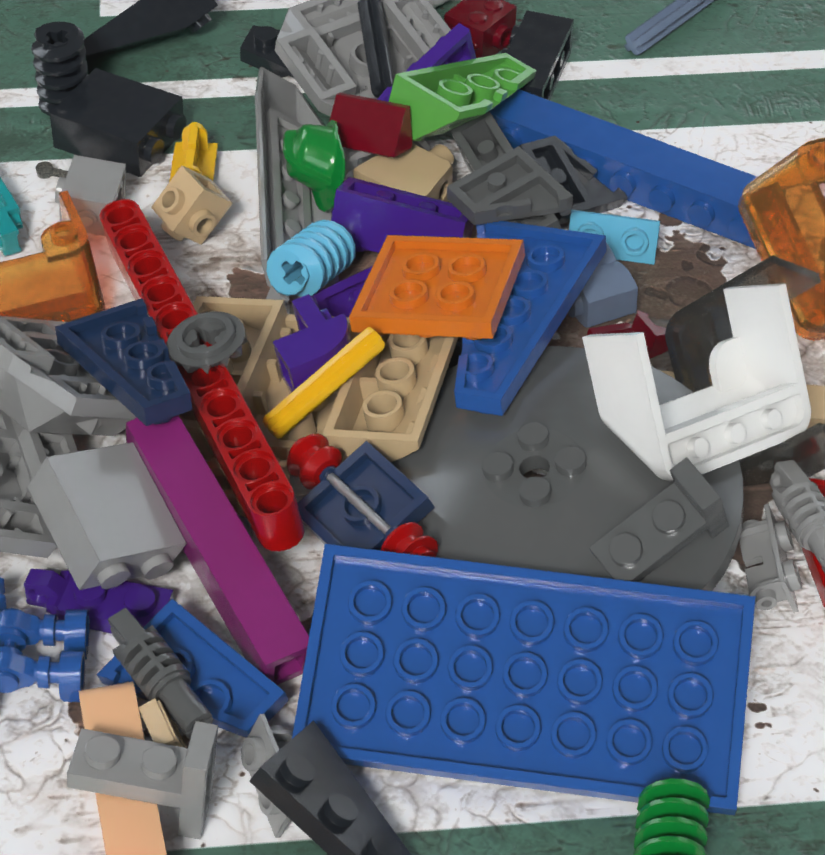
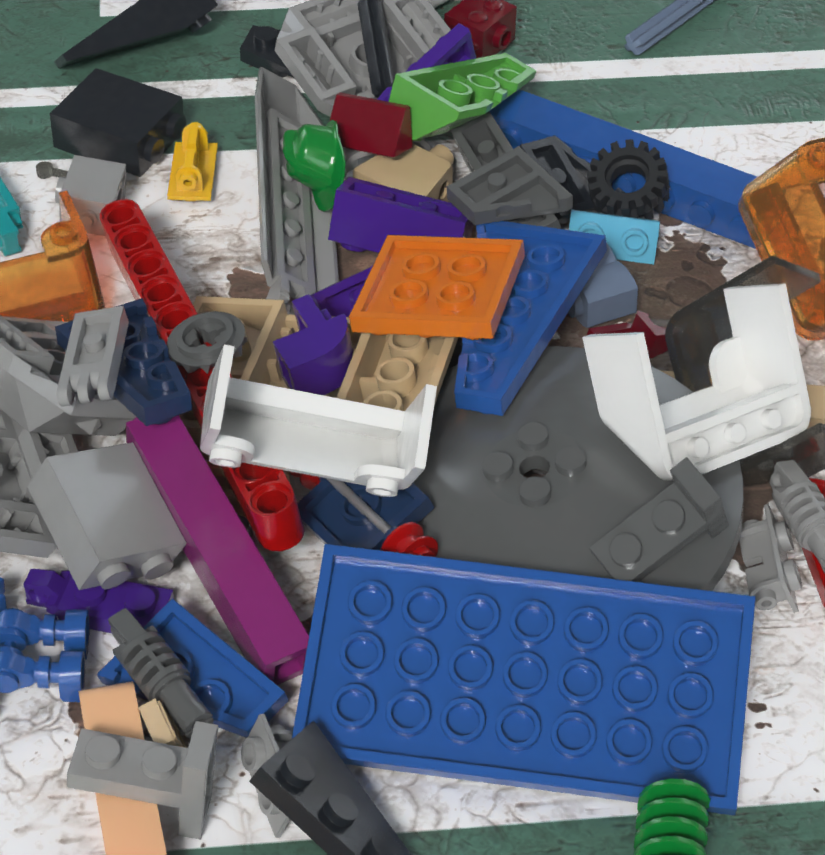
(58, 62): black piece -> none
(93, 355): none -> light grey hinge
(191, 206): tan brick -> none
(311, 259): medium azure piece -> none
(314, 432): none -> white windscreen
(323, 382): yellow axle -> none
(544, 45): black brick -> none
(625, 161): none -> black tyre

